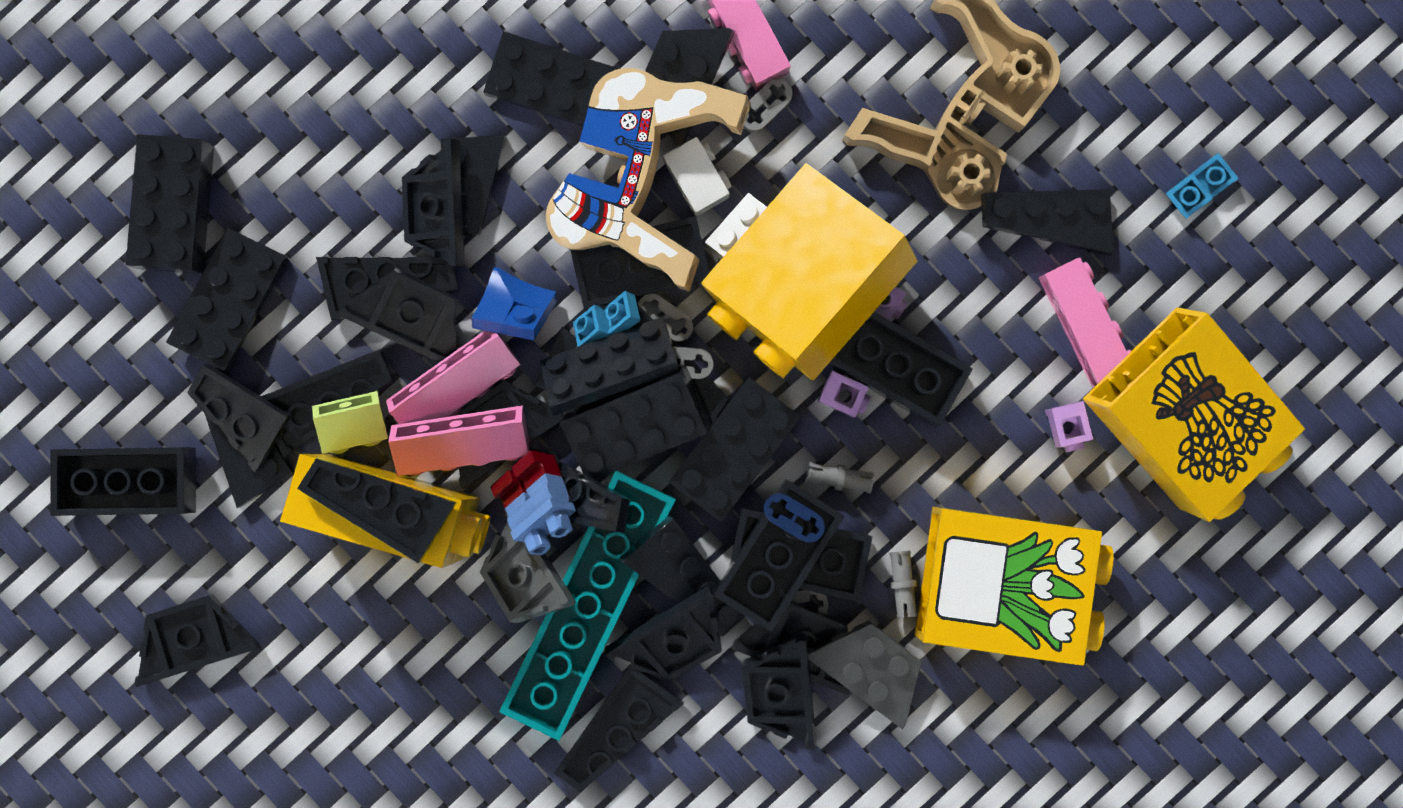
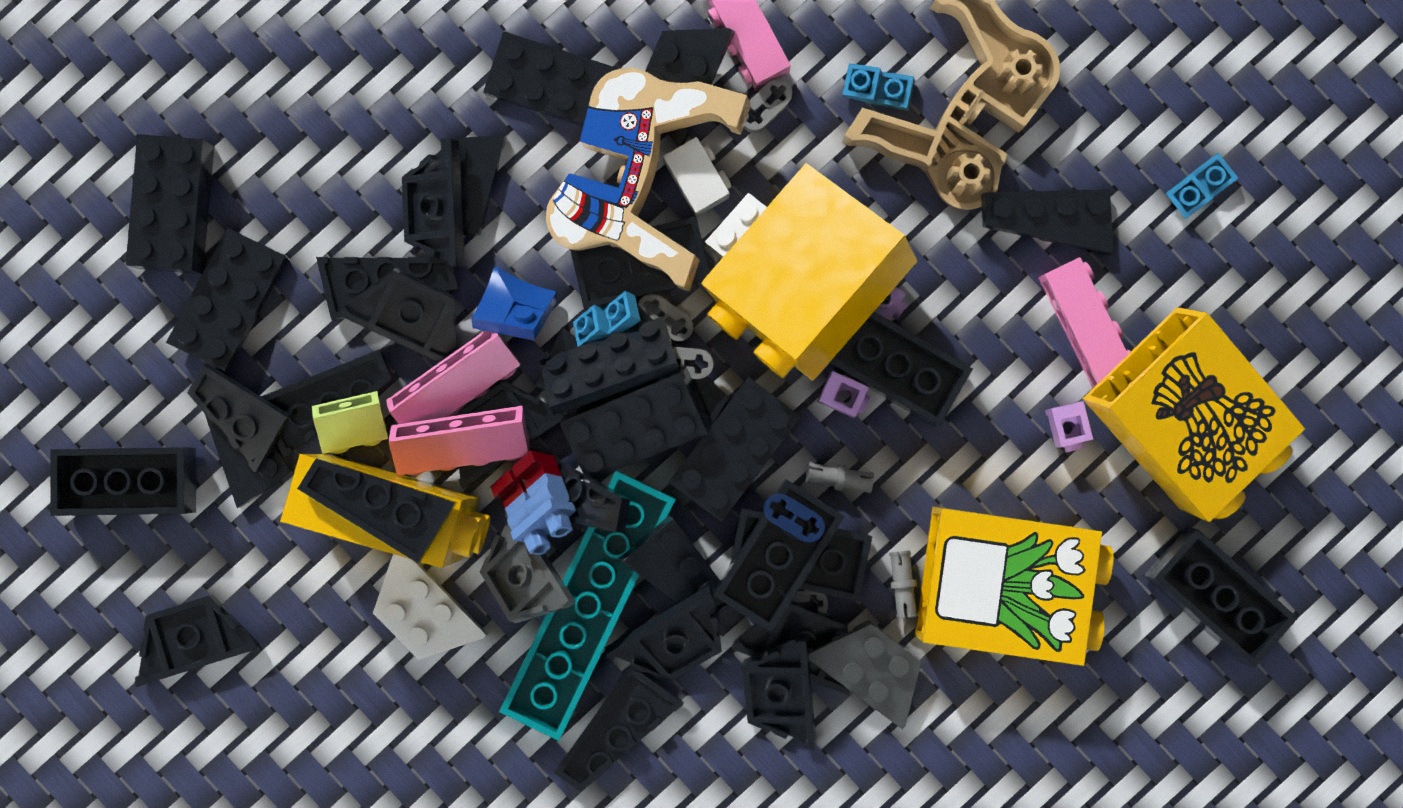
(422, 611): none -> white wing
(878, 87): none -> dark azure slope
(1220, 596): none -> black brick

